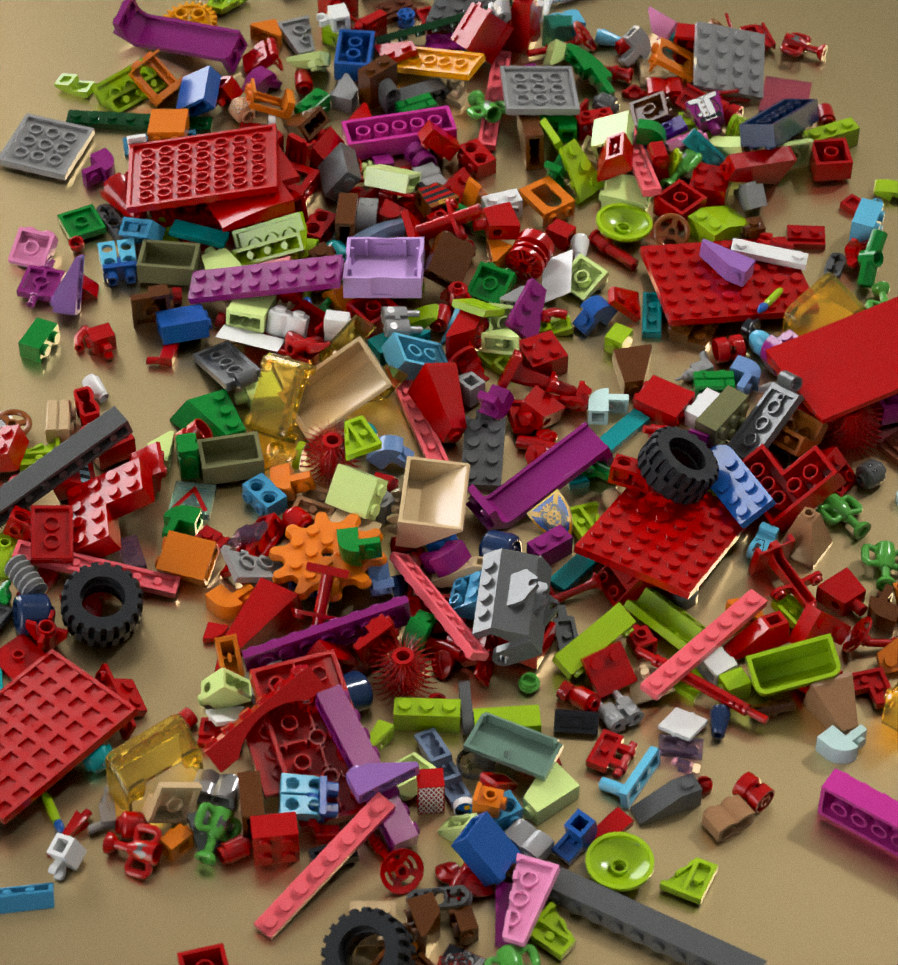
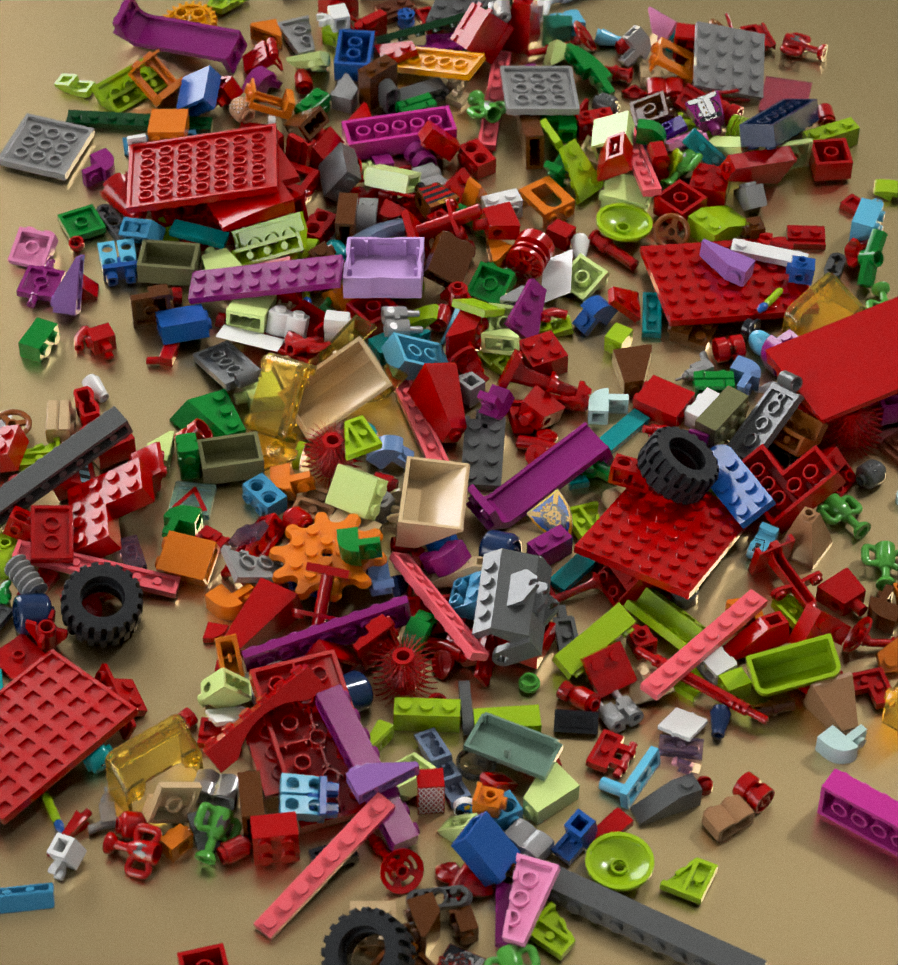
(323, 833): red piece -> none
(801, 270): none -> blue brick

